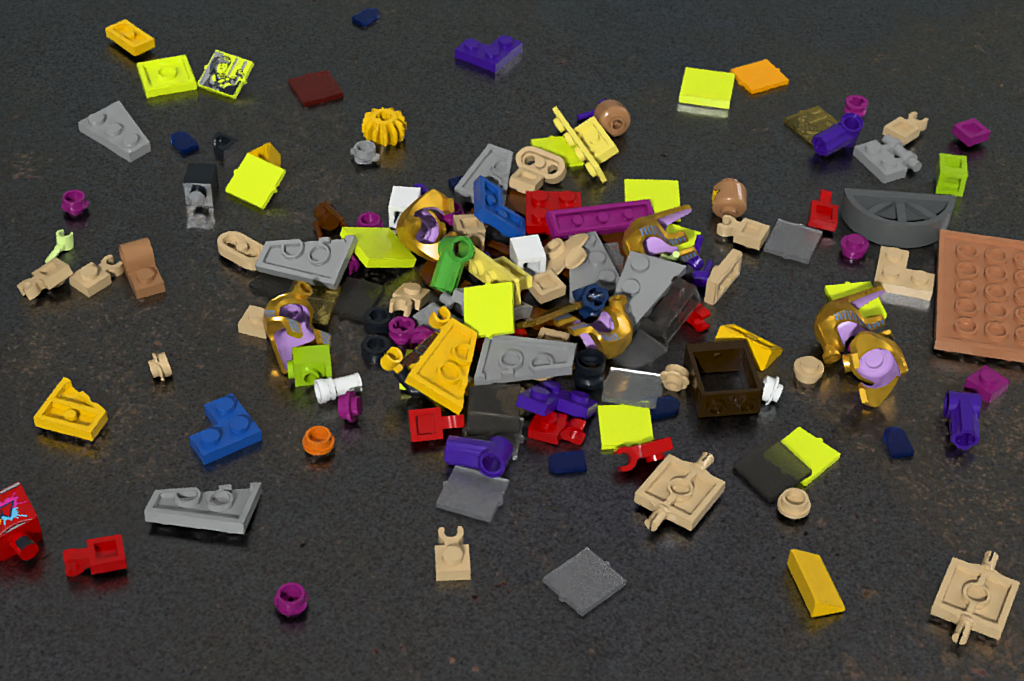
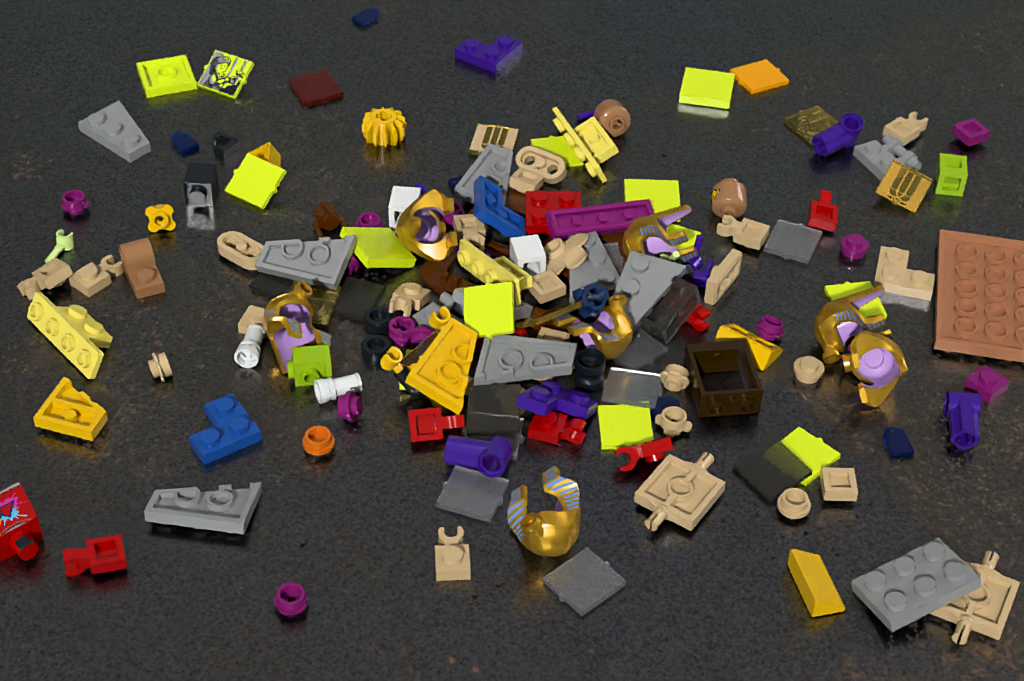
(71, 332): none -> light yellow bracket
(130, 37): yellow plate -> none
(154, 212): none -> yellow plate
(249, 349): none -> white pin
(364, 152): light grey plate -> none
(450, 266): bright green piece -> none
(497, 135): none -> piece
(547, 531): none -> pearl gold piece
(567, 462): clear blue piece -> none
(673, 421): none -> tan plate
(770, 327): none -> magenta plate
(771, 389): white plate -> none
(838, 484): none -> tan plate
(856, 104): magenta bush -> none
(874, 212): dark grey window -> none
(904, 186): none -> clear yellow piece
(915, 584): none -> light grey plate

